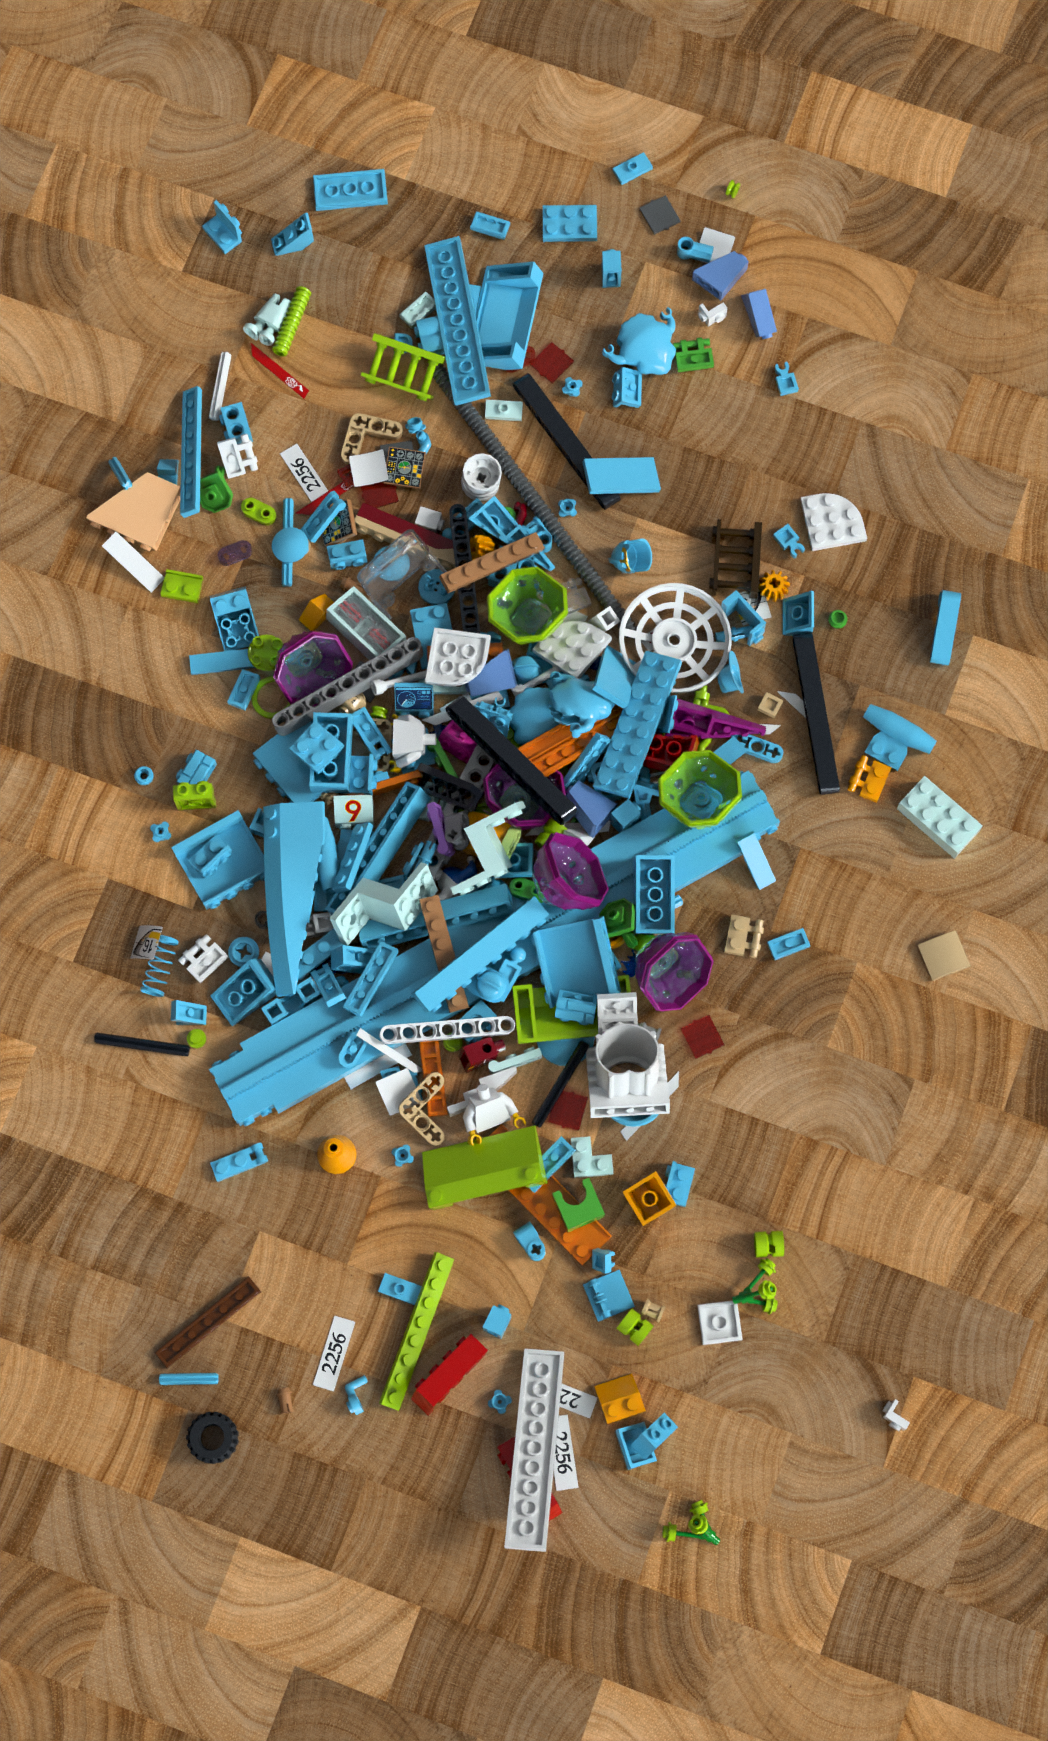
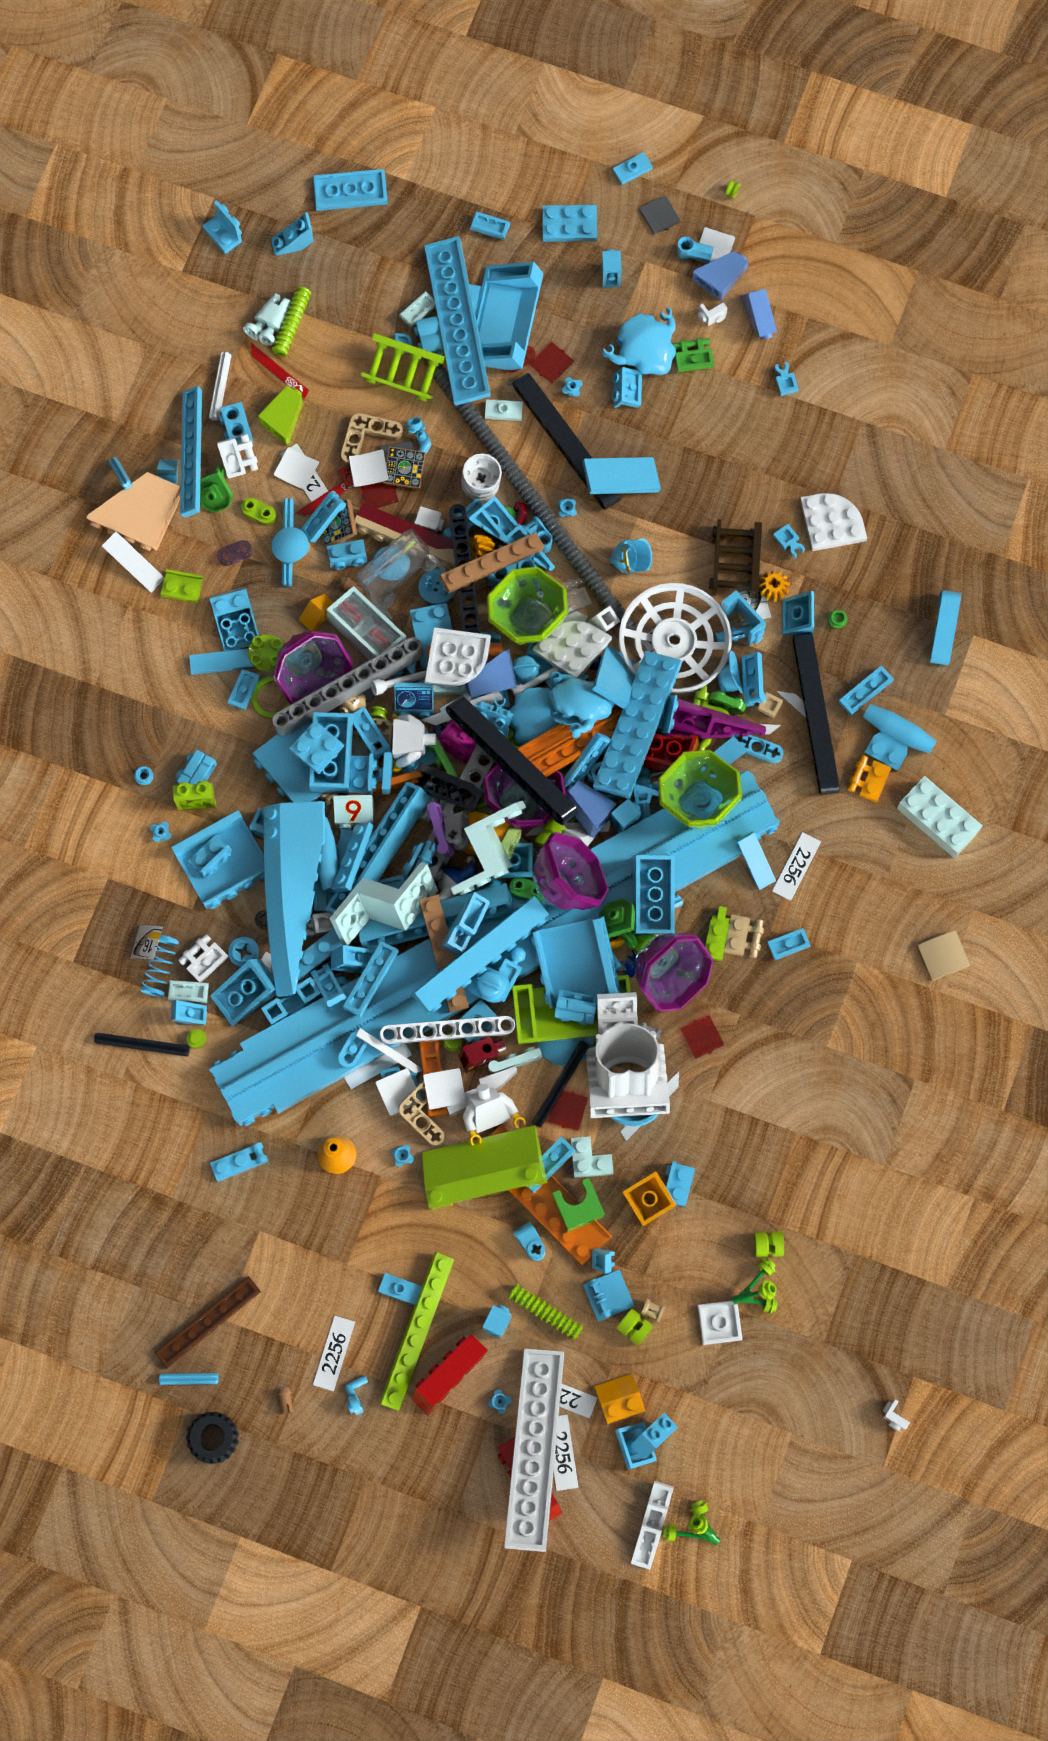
(188, 991): none -> light aqua plate
(282, 414): none -> lime slope
(296, 468): none -> white sticker
(386, 773): none -> medium azure plate
(444, 1088): none -> white sticker
(466, 924): none -> medium azure slope
(545, 1311): none -> lime piece
(652, 1525): none -> white slope
(717, 934): none -> lime hinge
(732, 705): none -> bright green plate
(753, 679): none -> medium azure plate
(796, 866): none -> white sticker
(866, 690): none -> medium azure plate

